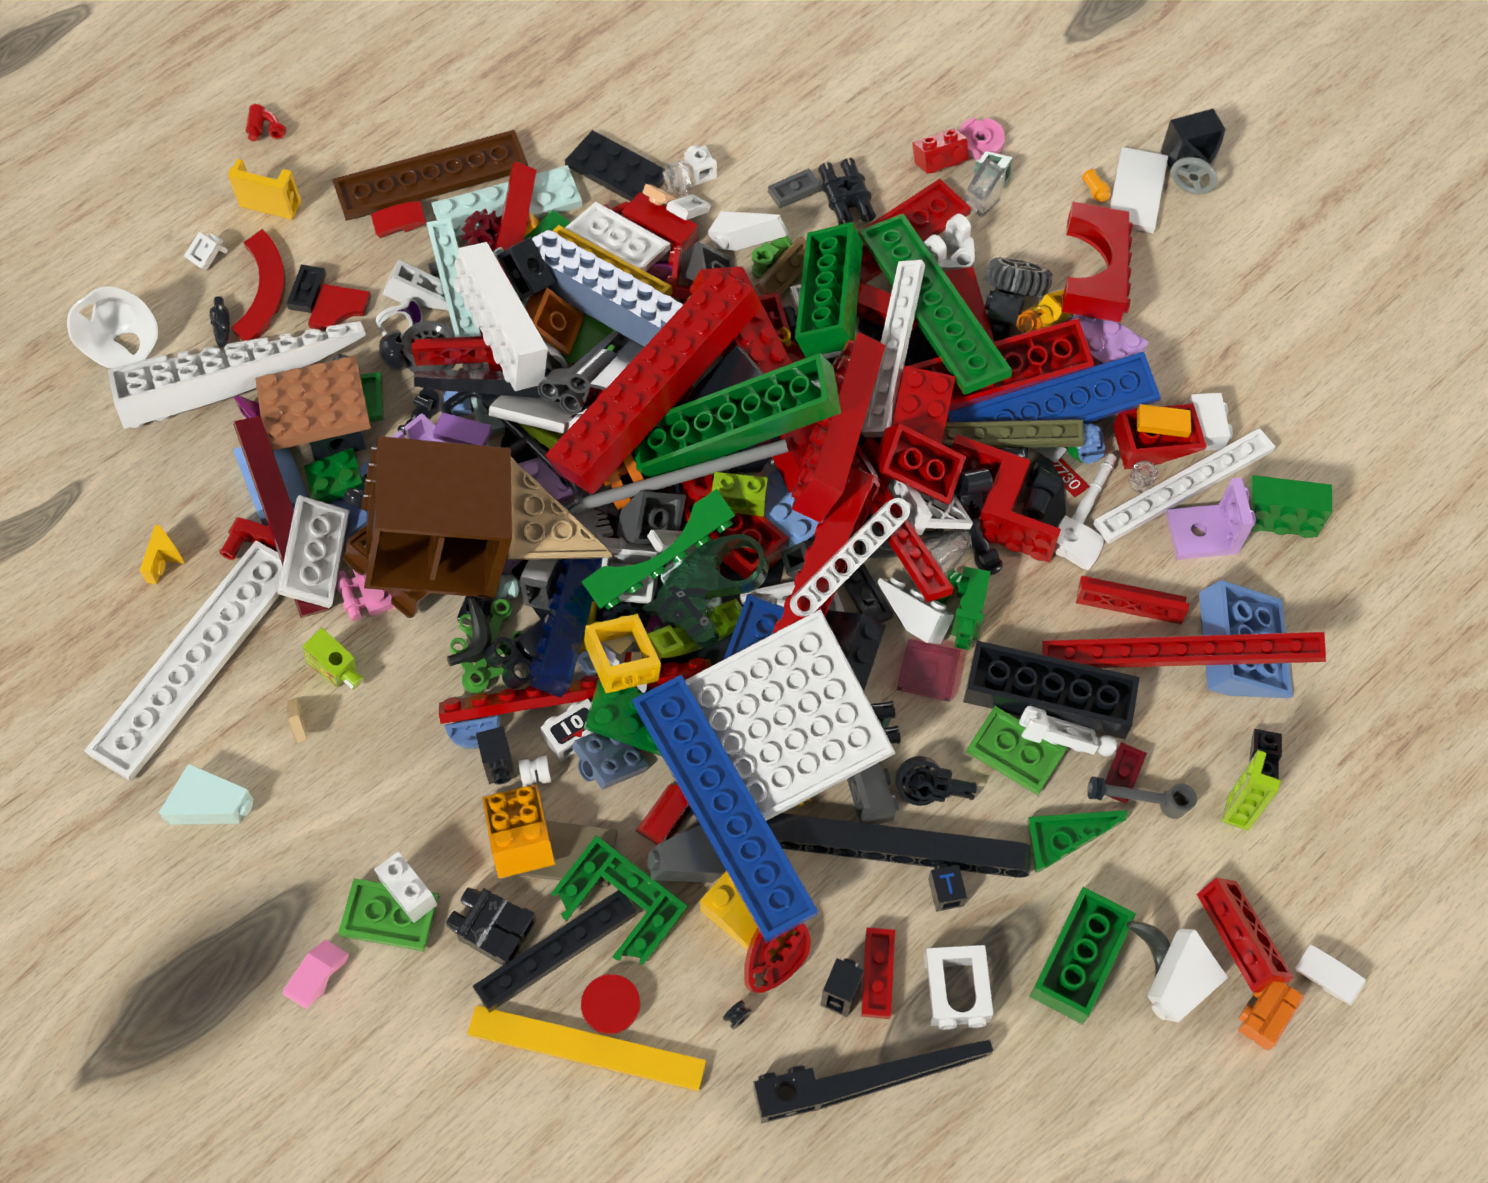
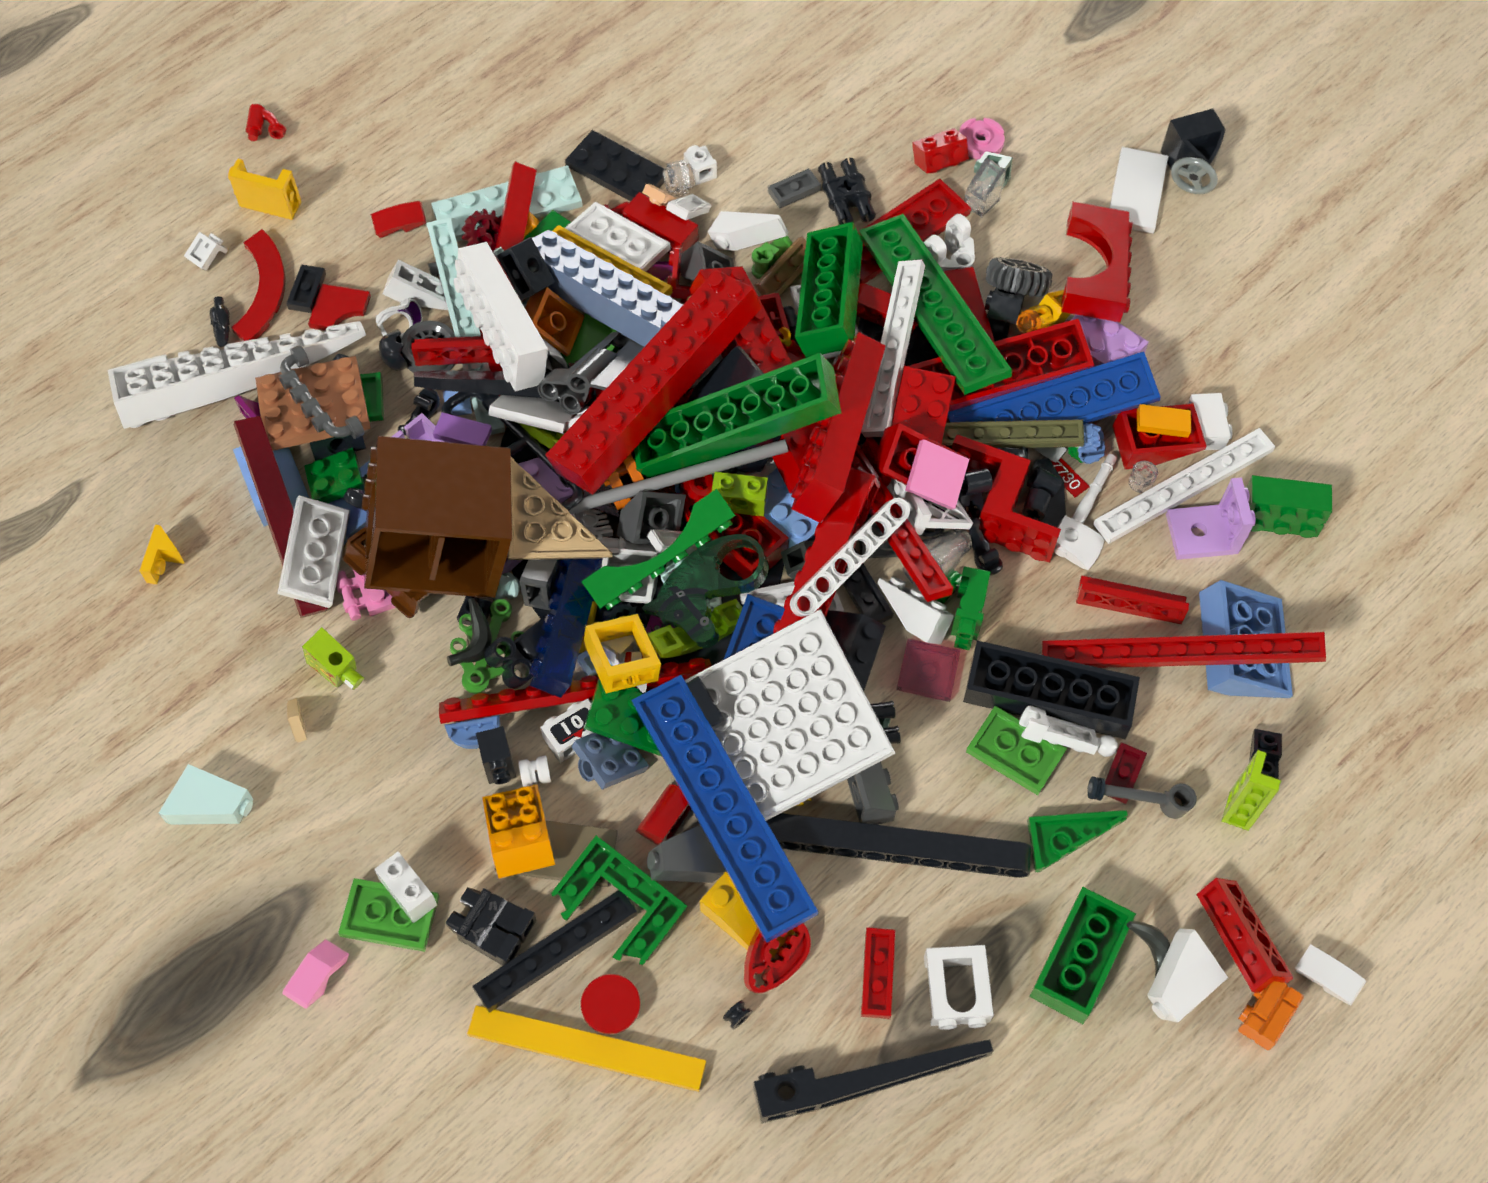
(113, 314): white piece -> none
(189, 664): white plate -> none
(245, 531): red beam -> none
(310, 405): none -> dark grey bar
(428, 174): reddish brown plate -> none
(705, 701): none -> black beam
(842, 986): black brick -> none
(930, 783): black pin -> none
(937, 474): none -> bright pink tile
(947, 887): black brick -> none
(1099, 190): light orange animal -> none

